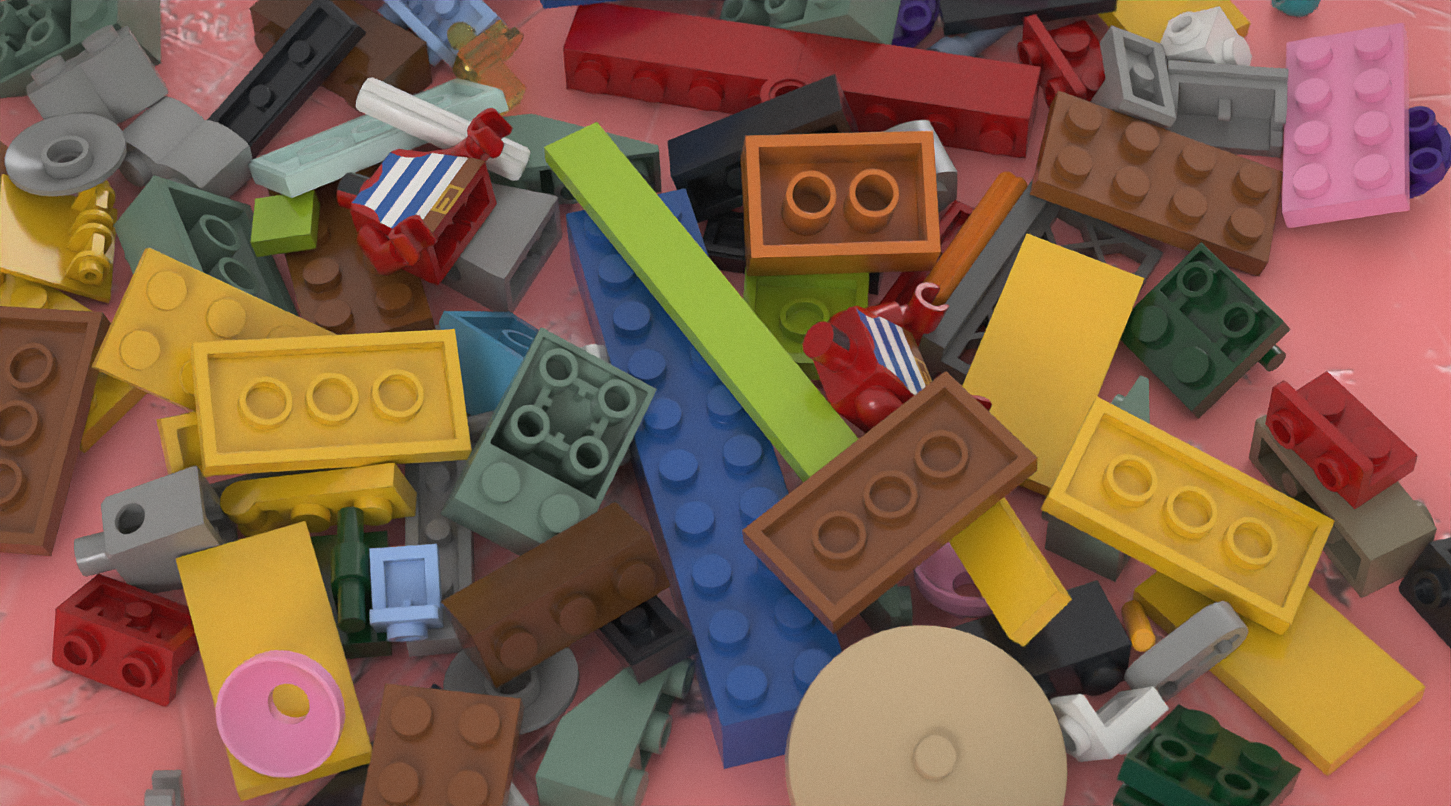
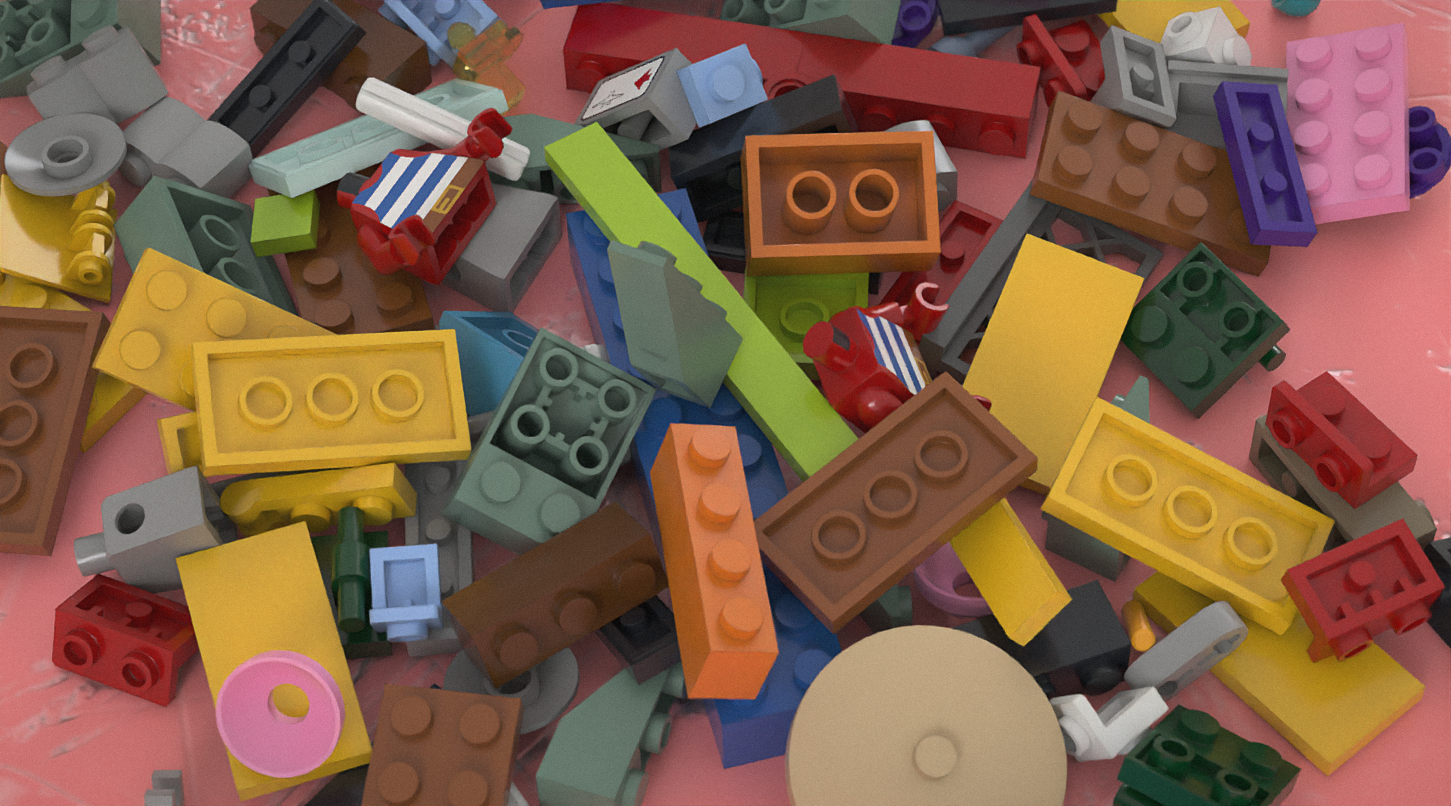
(643, 102): none -> light grey brick
(669, 326): none -> sand green slope
(713, 562): none -> orange brick
(722, 85): none -> light blue bracket
(975, 234): orange axle -> none
(1264, 164): none -> dark purple plate
(1363, 591): none -> red bracket

